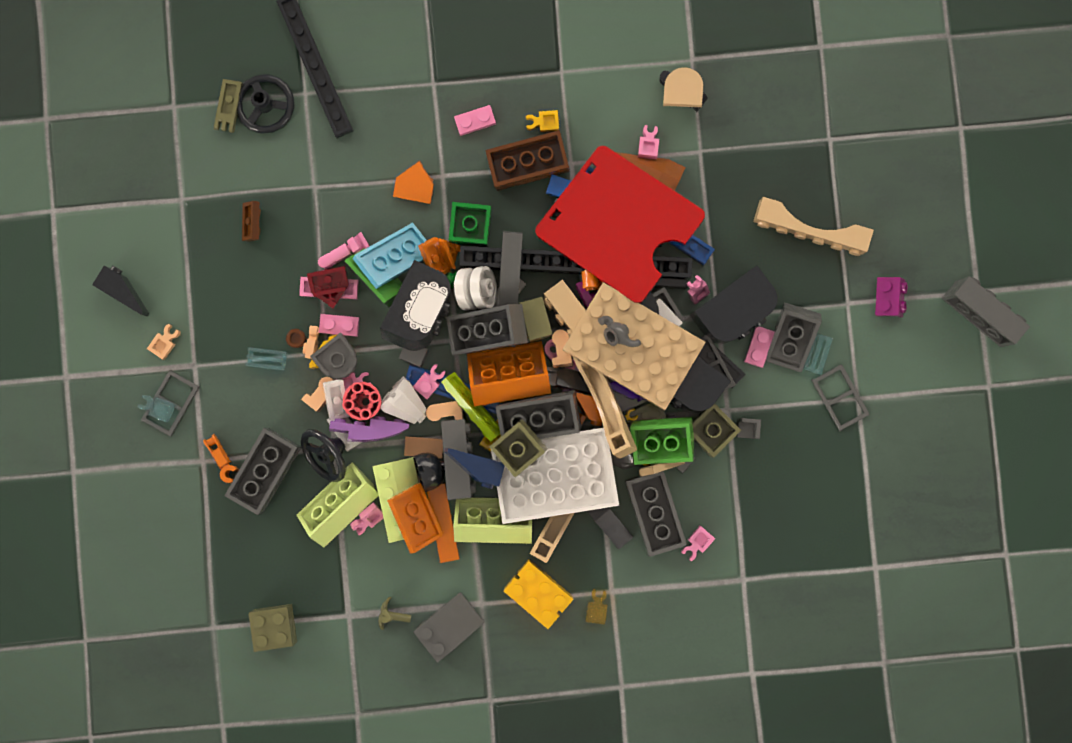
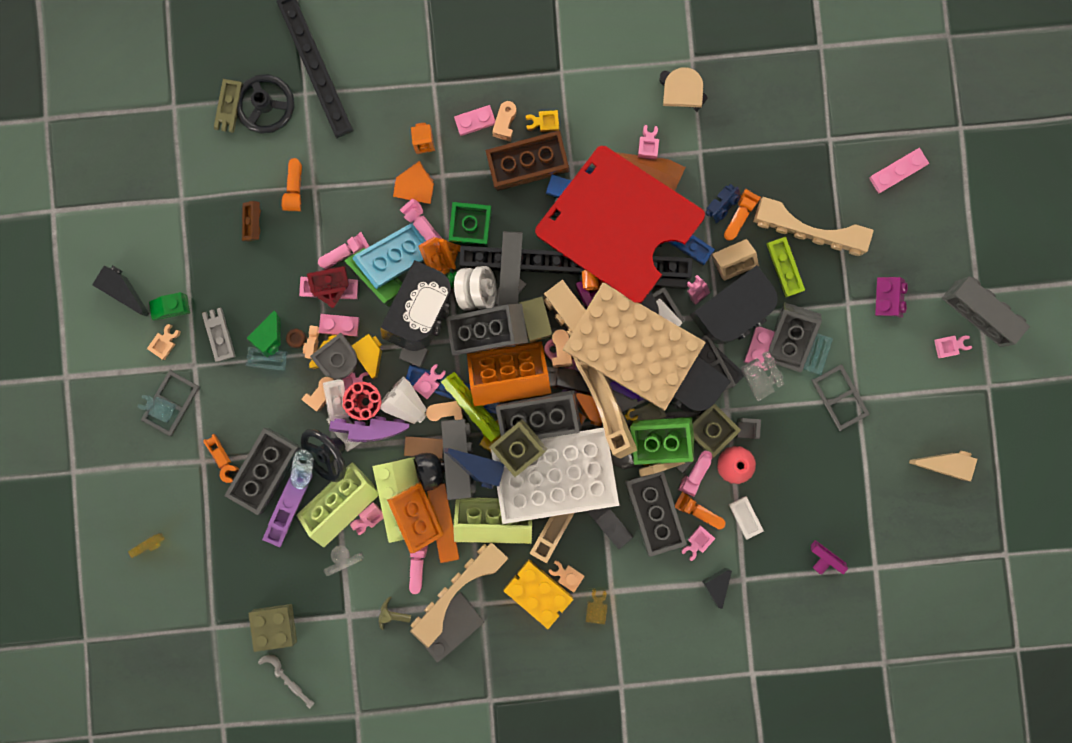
(149, 544): none -> clear yellow plate
(169, 306): none -> green slope
(218, 335): none -> light grey hinge
(267, 335): none -> green slope
(279, 672): none -> light grey piece
(284, 513): none -> medium lavender slope
(292, 200): none -> orange piece
(301, 470): none -> clear light blue plate
(342, 559): none -> clear tile
(369, 354): none -> yellow slope
(412, 213): none -> bright pink piece
(416, 570): none -> bright pink piece
(422, 138): none -> orange slope
(431, 624): none -> tan arch
(503, 121): none -> light nougat leg
(568, 577): none -> light nougat plate
(617, 333): dark grey piece -> none
(687, 505): none -> orange piece
(690, 484): none -> bright pink piece
(718, 585): none -> black slope
(728, 463): none -> coral piece
(729, 196): none -> dark blue hinge
(735, 259): none -> tan brick
(746, 517): none -> white tile
(747, 202): none -> orange piece
(757, 378): none -> clear plate
(785, 267): none -> lime plate
(826, 559): none -> magenta tile
(899, 170): none -> bright pink plate
(950, 346): none -> bright pink plate
(956, 465): none -> tan slope

